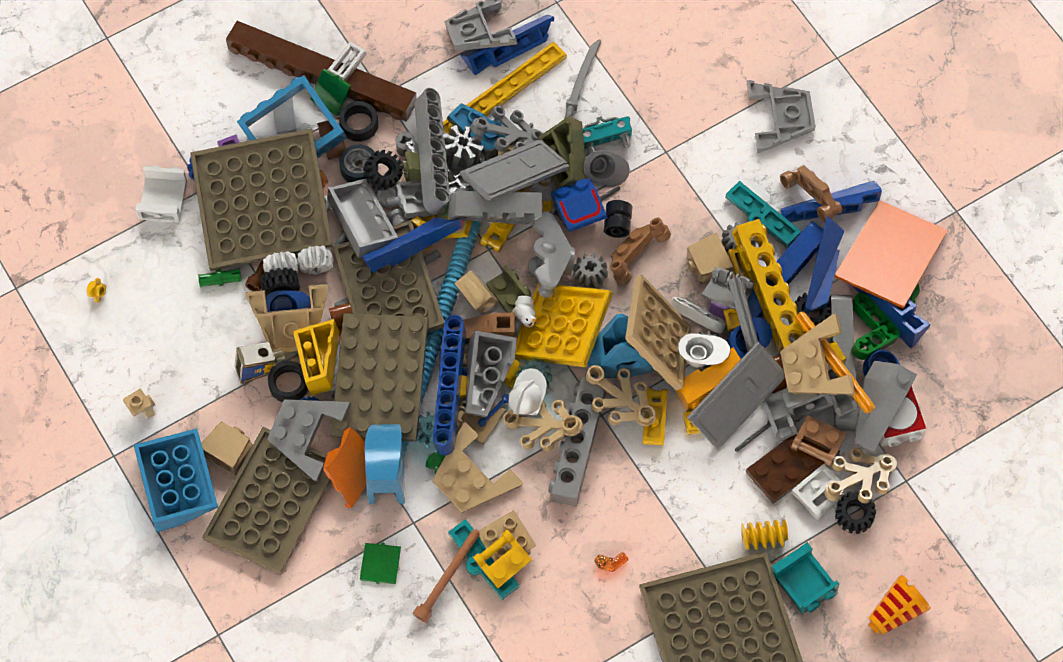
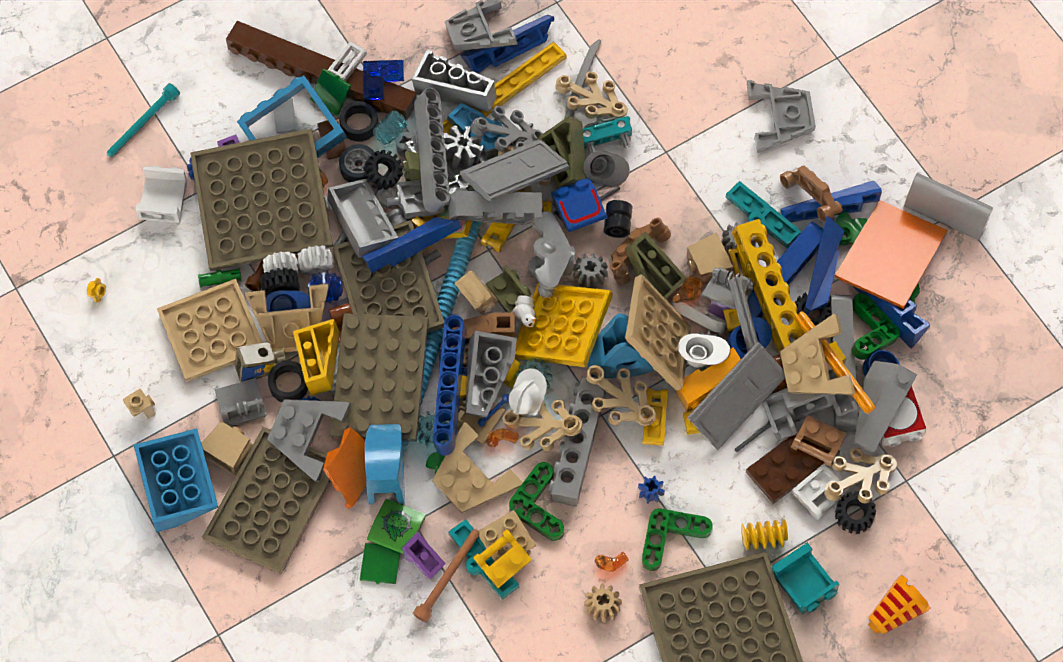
(169, 92): none -> teal piece
(209, 329): none -> tan plate
(240, 402): none -> light grey hinge
(334, 282): none -> clear blue gear
(377, 73): none -> clear blue plate
(390, 127): none -> clear light blue gear
(395, 525): none -> bright green slope
(423, 556): none -> medium lavender slope
(453, 82): none -> light grey wedge
(501, 434): none -> clear orange arm
(529, 500): none -> green beam
(607, 609): none -> tan gear
(612, 107): none -> tan plant
(651, 483): none -> blue gear
(654, 265): none -> olive wedge
(668, 525): none -> green beam
(689, 290): none -> clear orange animal
(851, 227): none -> green plate
(948, 206): none -> light grey slope

